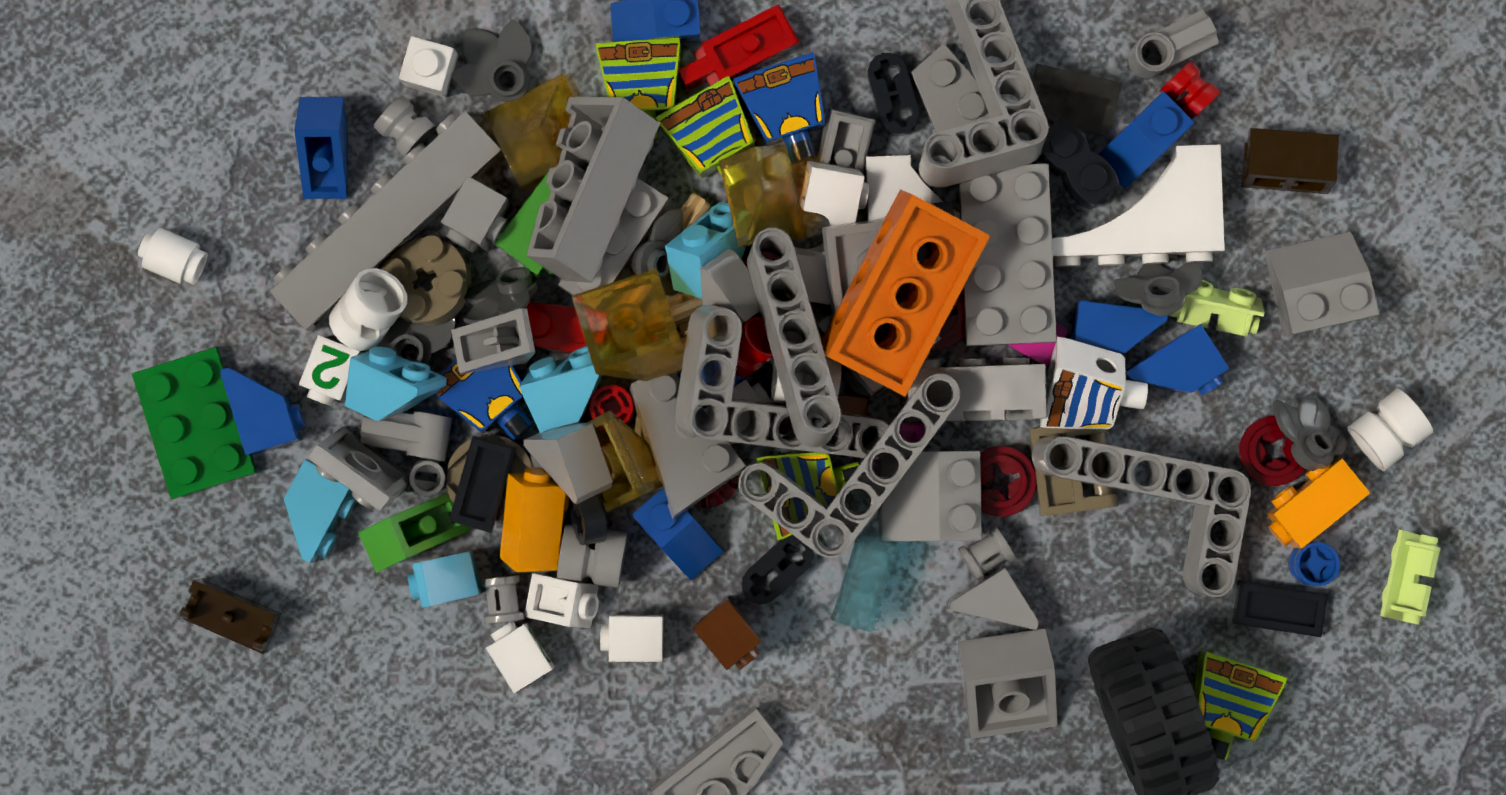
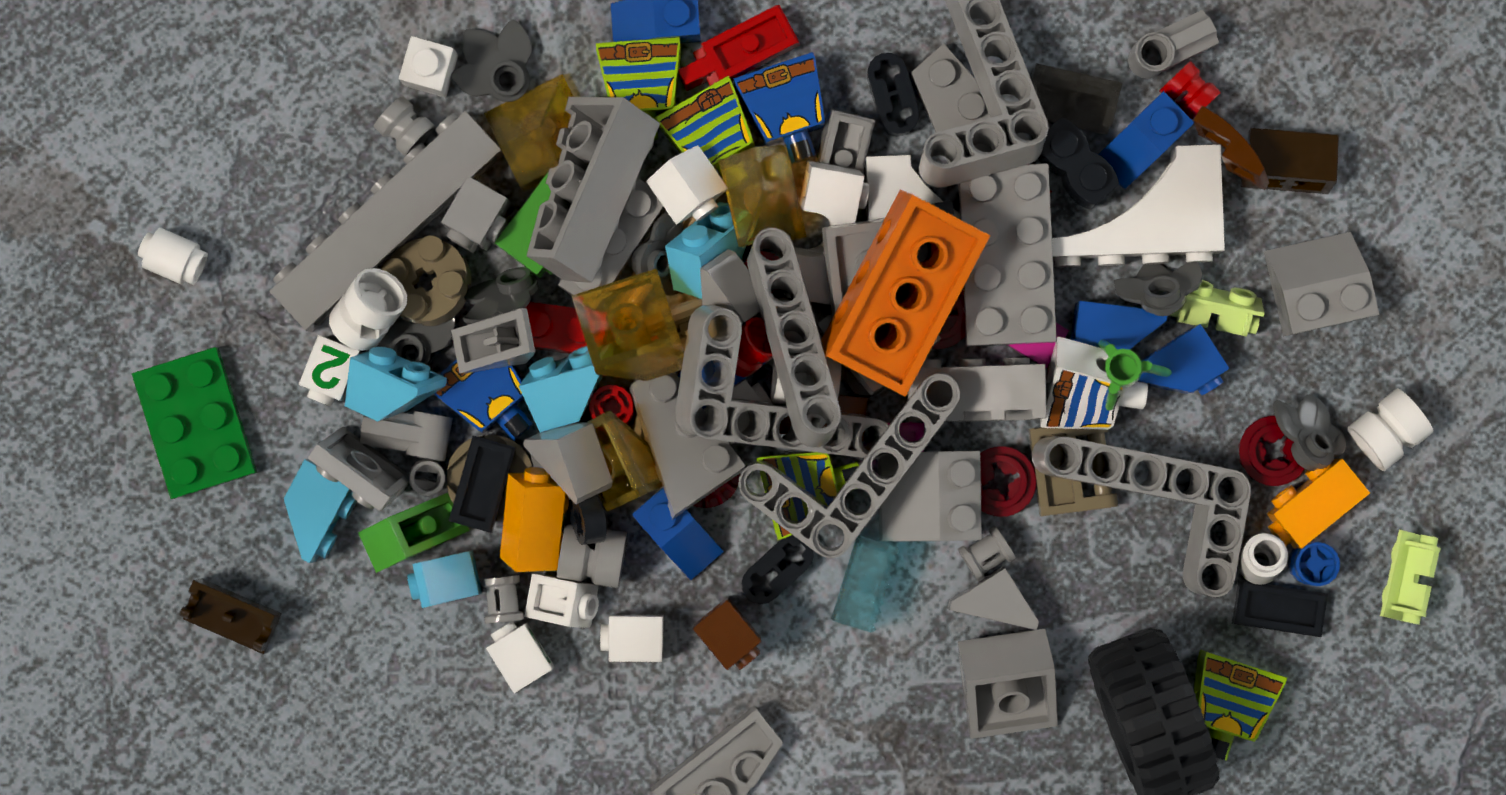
(261, 413): blue slope -> none
(322, 147): blue slope -> none
(687, 186): none -> white brick
(1124, 370): none -> bright green plant
(1238, 153): none -> reddish brown slope
(1269, 548): none -> white brick

